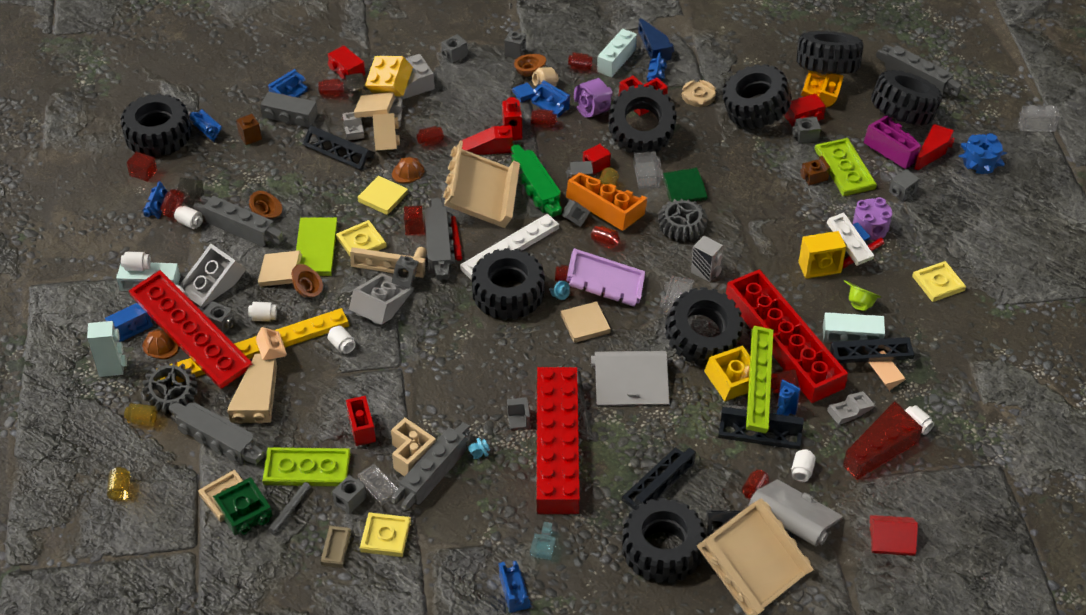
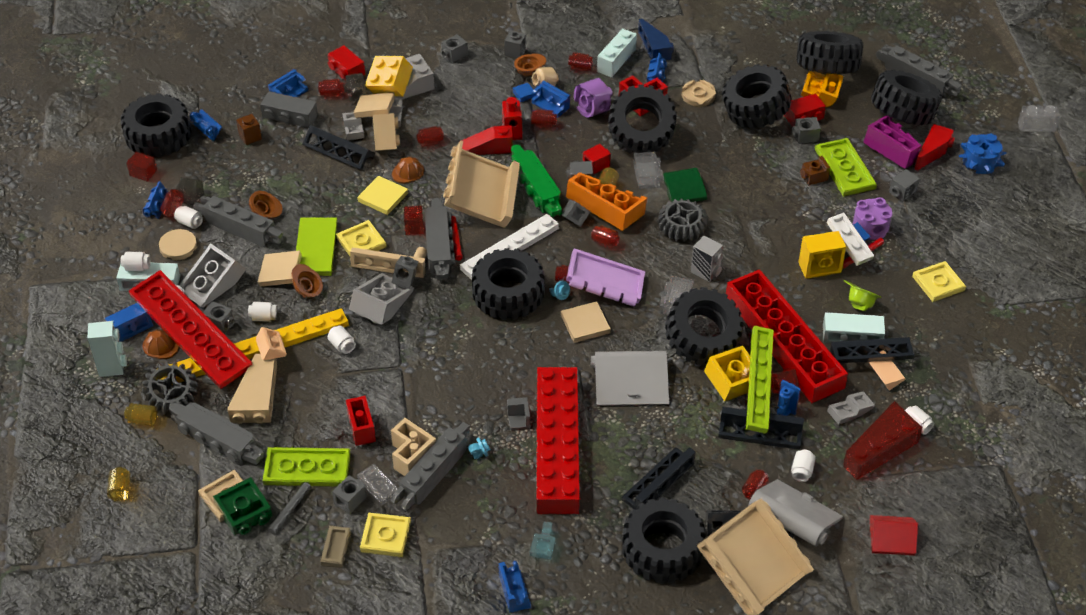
(177, 244): none -> tan tile

